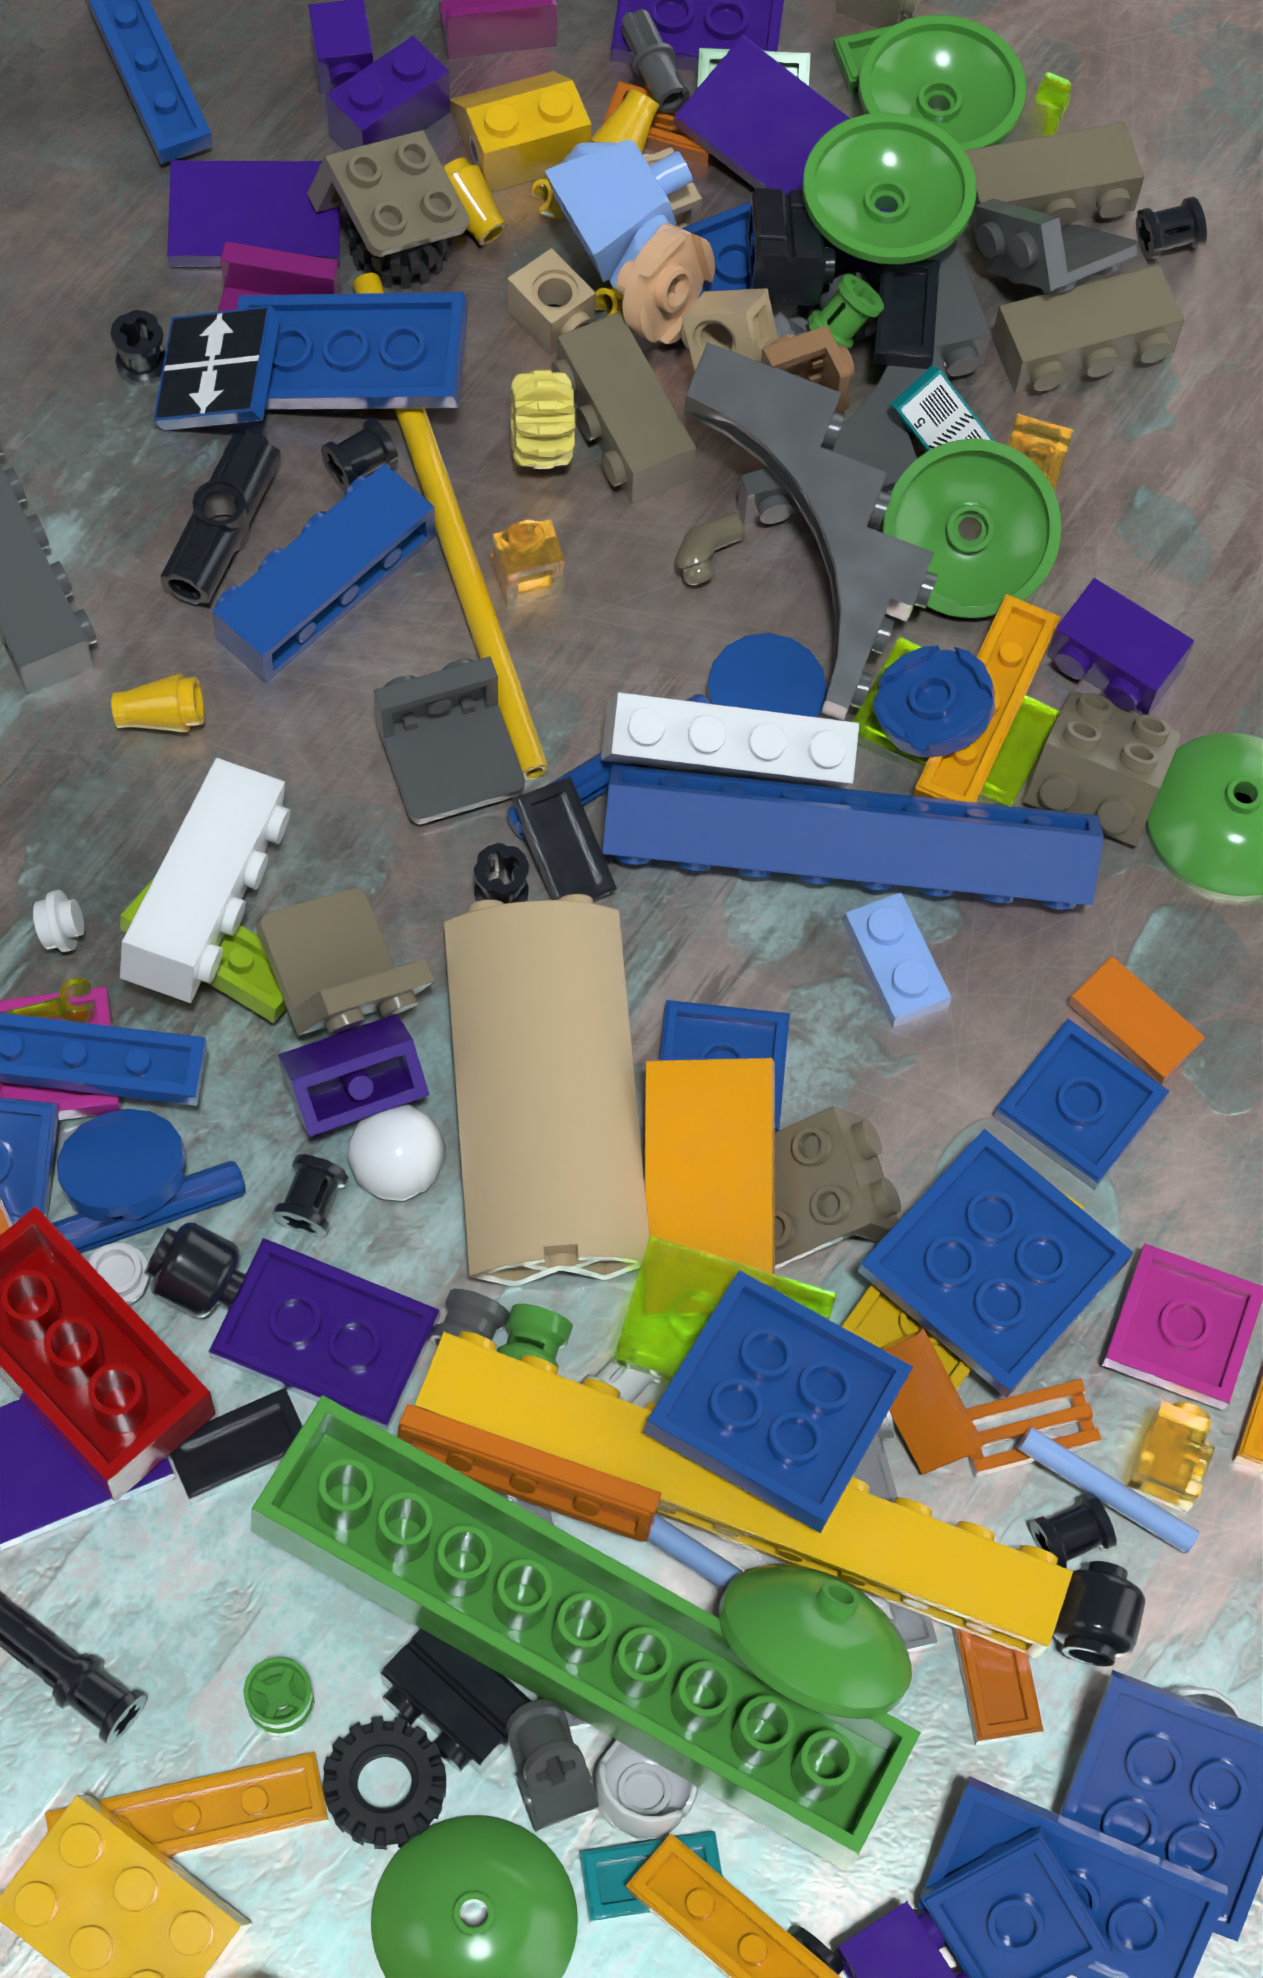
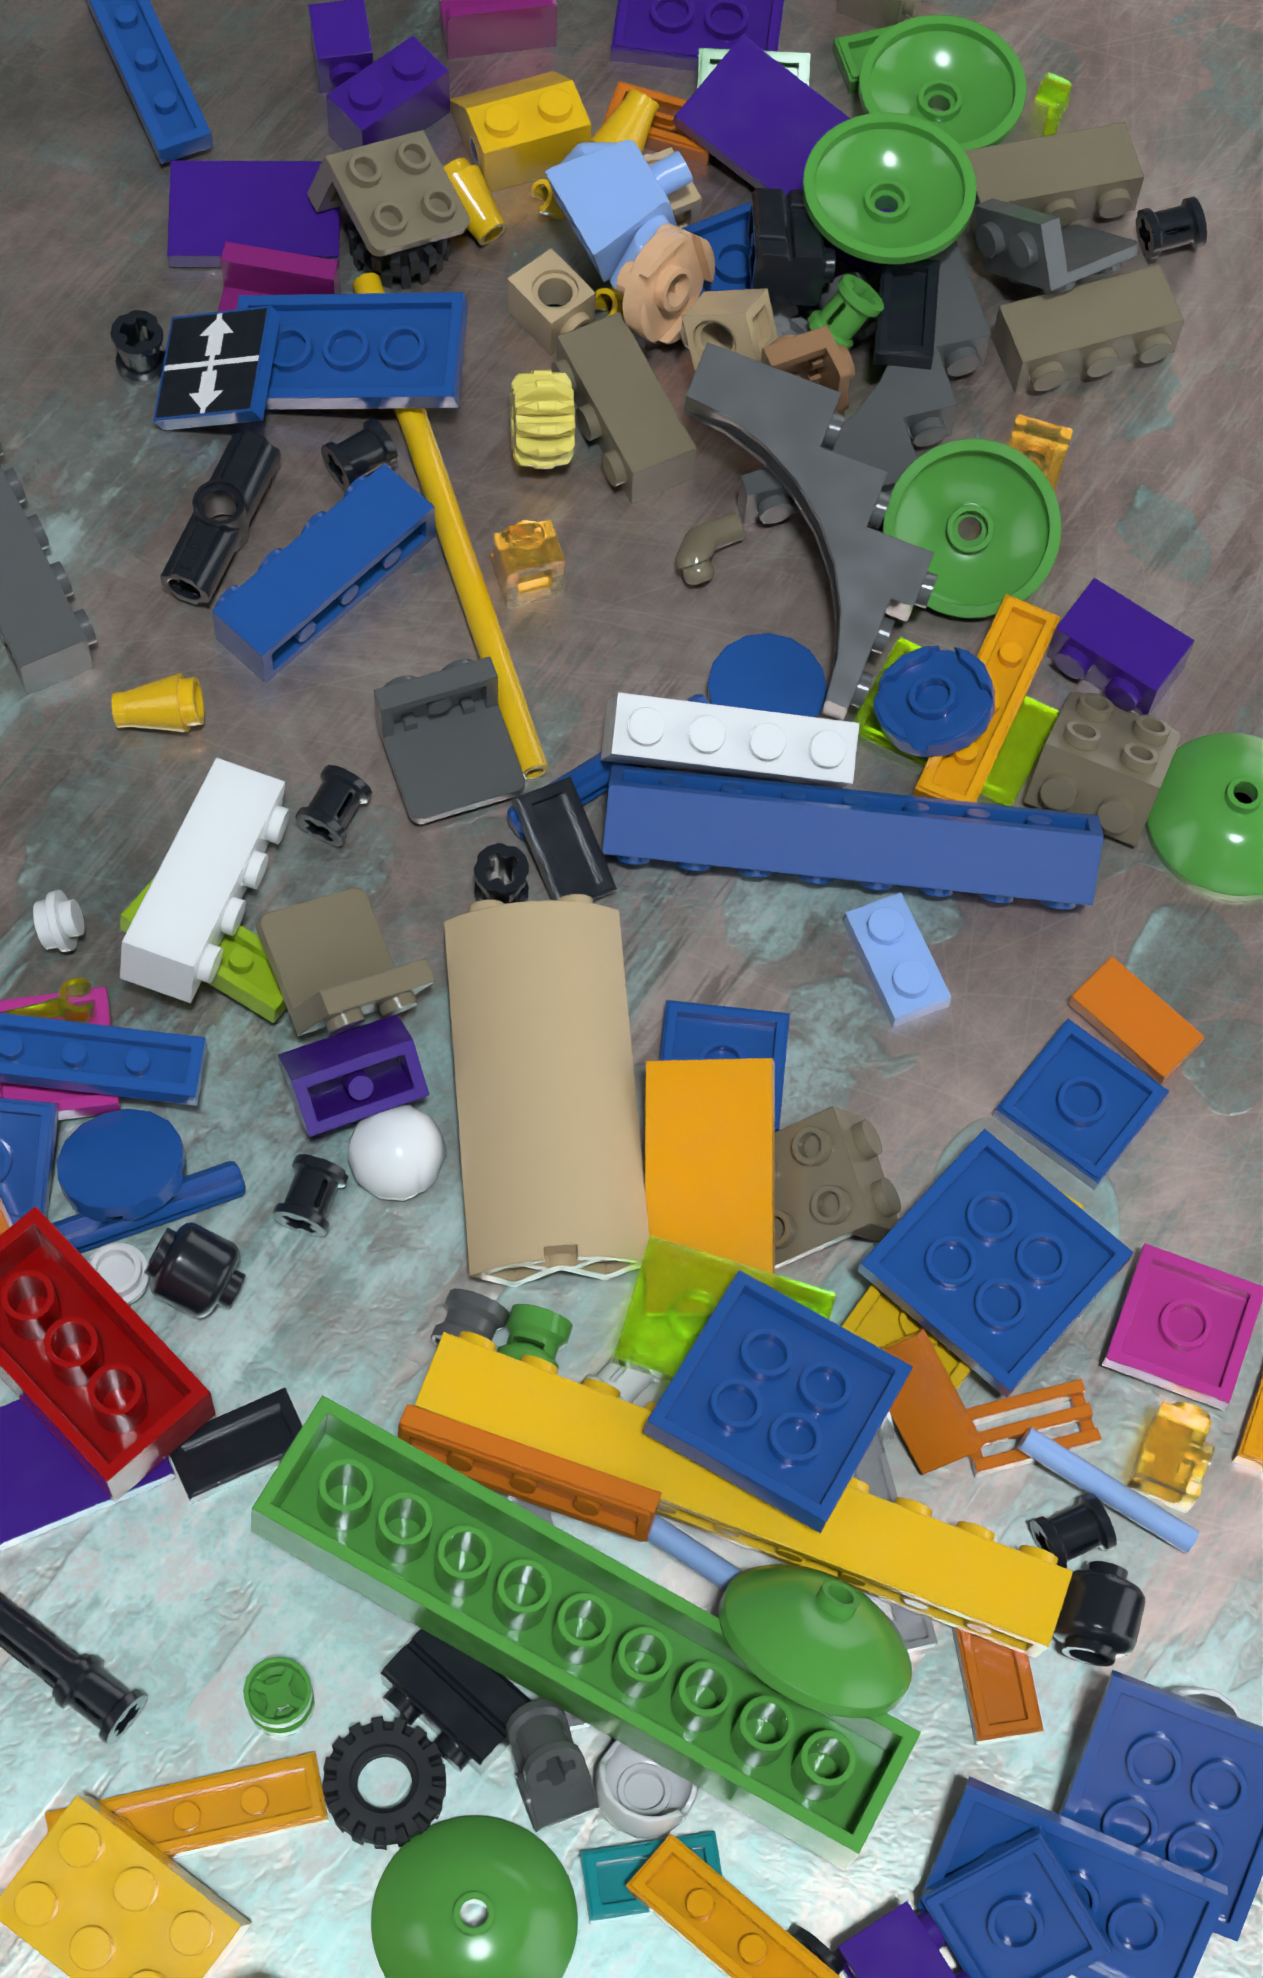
(324, 1333): dark purple tile -> none
(333, 805): none -> black bush
(654, 61): dark grey axle -> none
(937, 412): tile -> none

